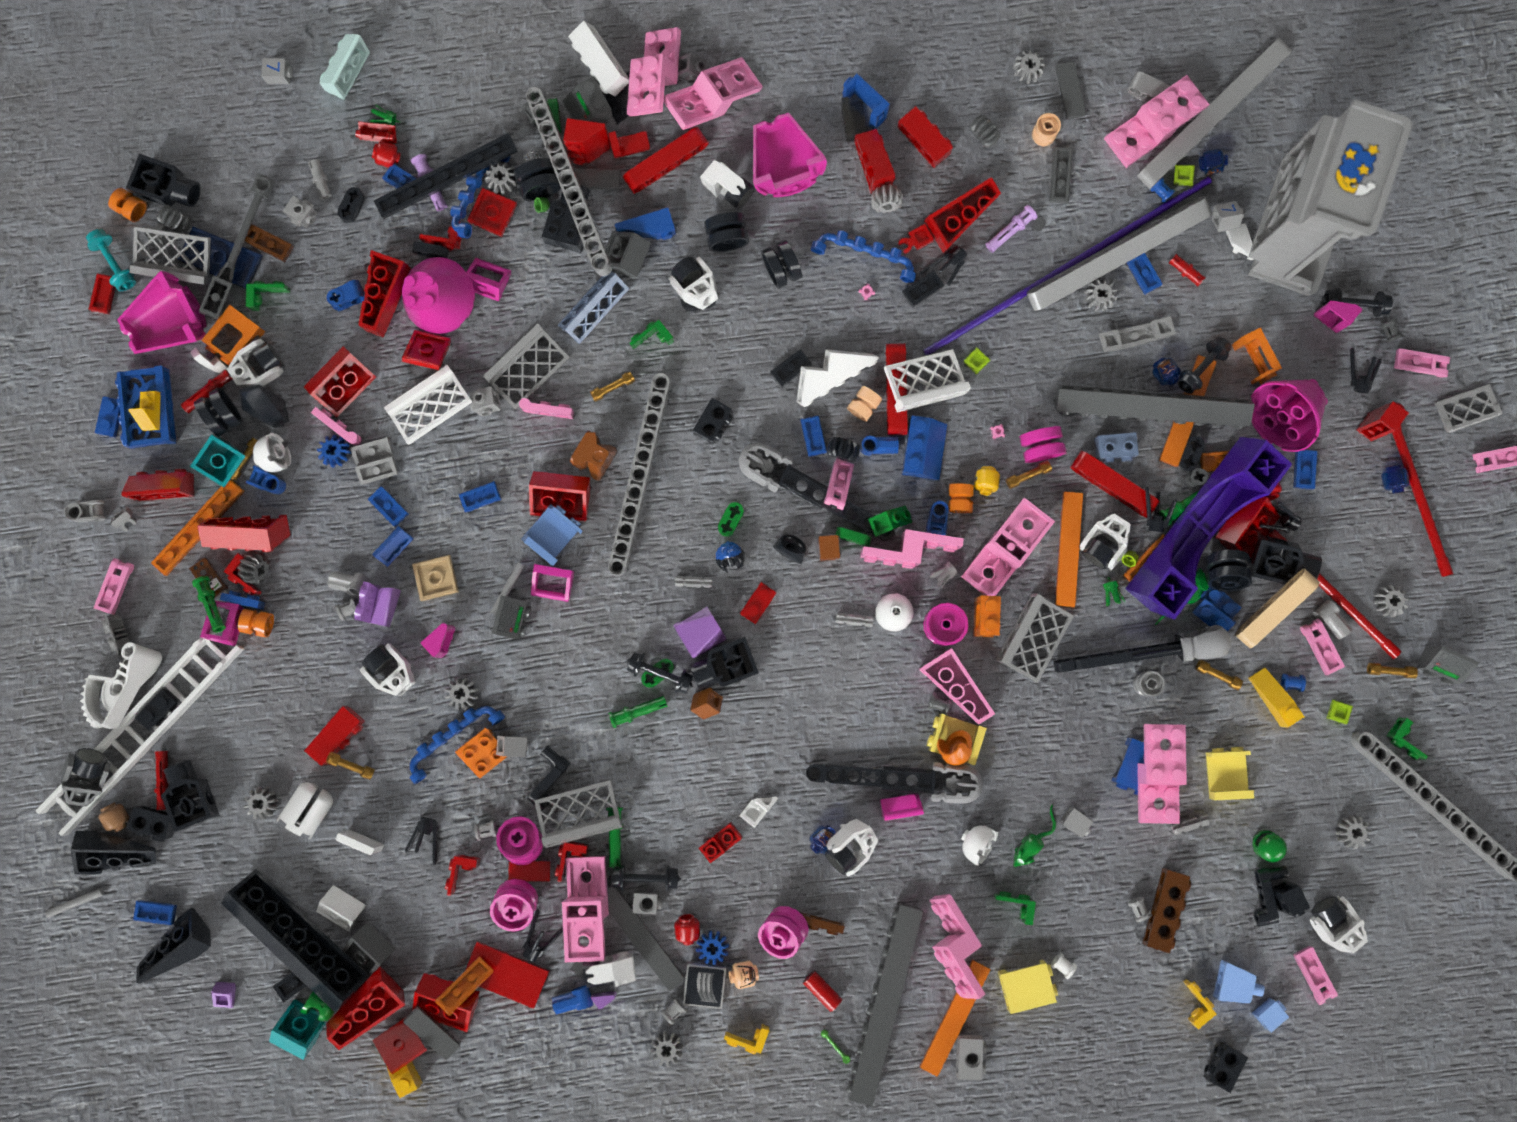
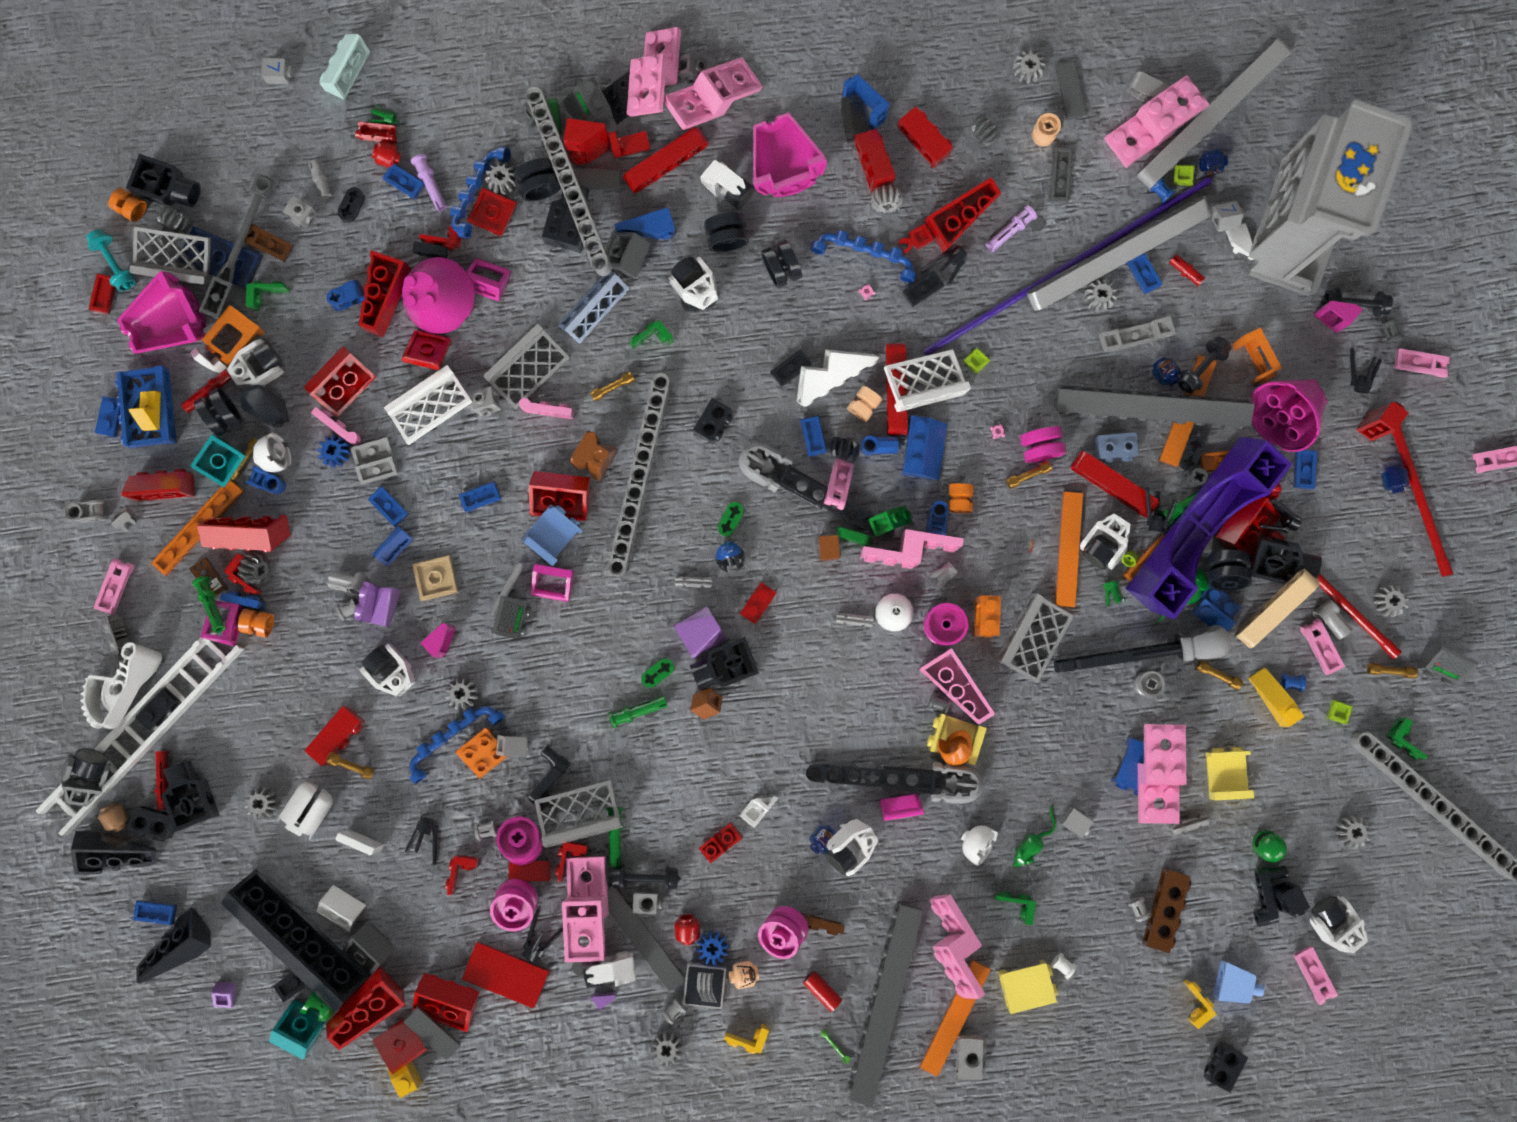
(73, 903): light grey bar -> none
(445, 176): black plate -> none
(464, 986): orange tile -> none
(541, 204): bright green hinge -> none
(576, 999): blue piece -> none
(599, 59): white brick -> none
(636, 663): black piece -> none
(791, 548): black piece -> none
(987, 480): yellow head -> none
(1008, 548): bright pink bracket -> none
(1271, 1014): light blue brick -> none
(1490, 401): light grey window -> none

